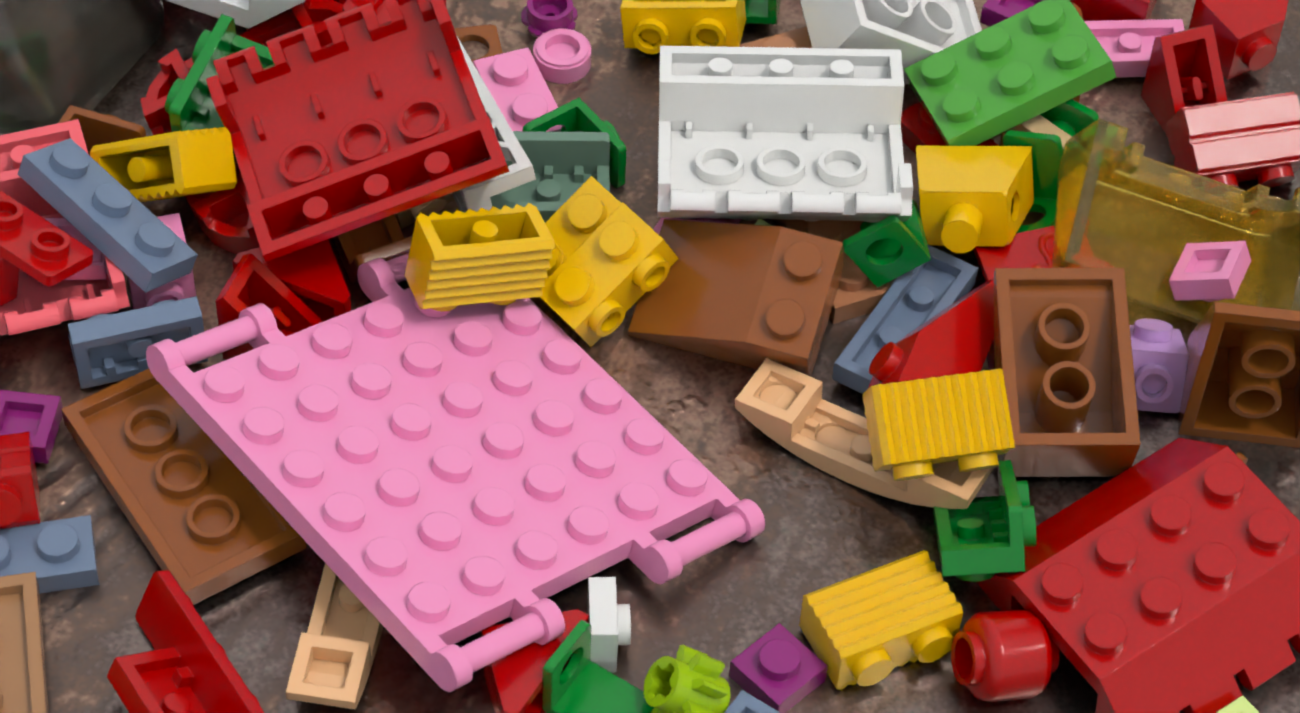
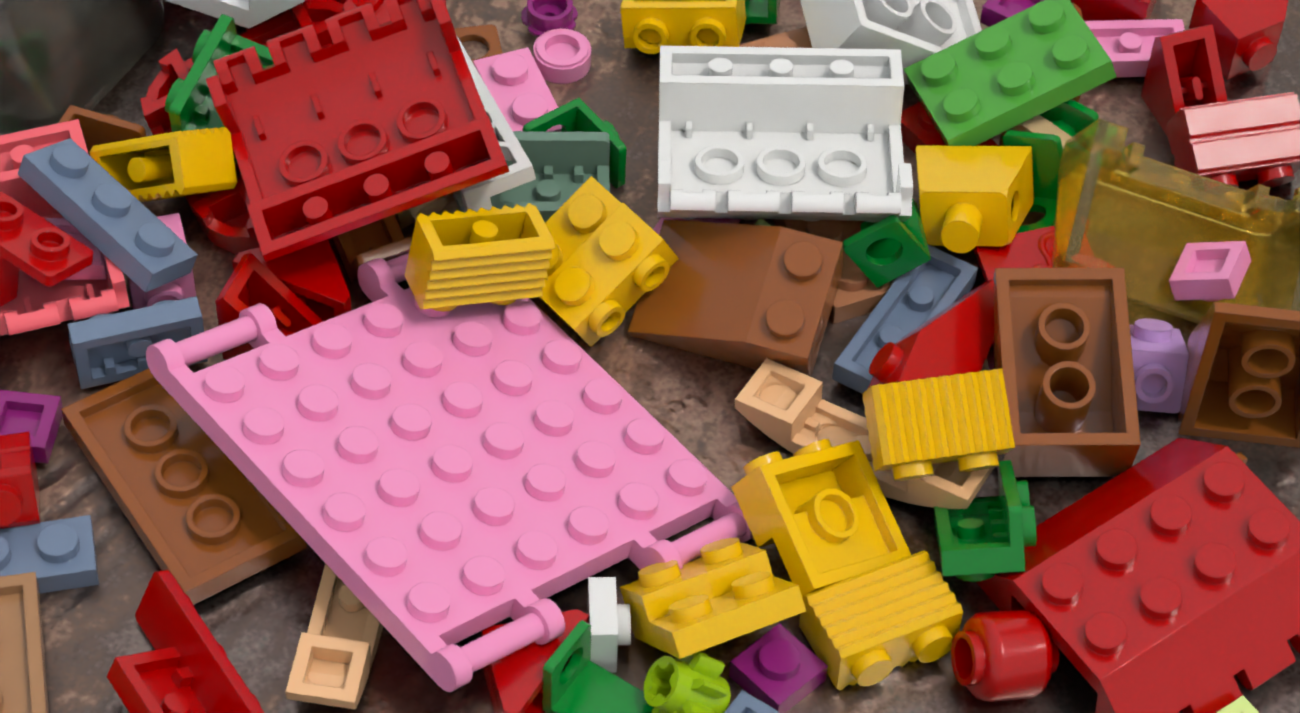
(709, 598): none -> yellow plate
(820, 513): none -> yellow plate

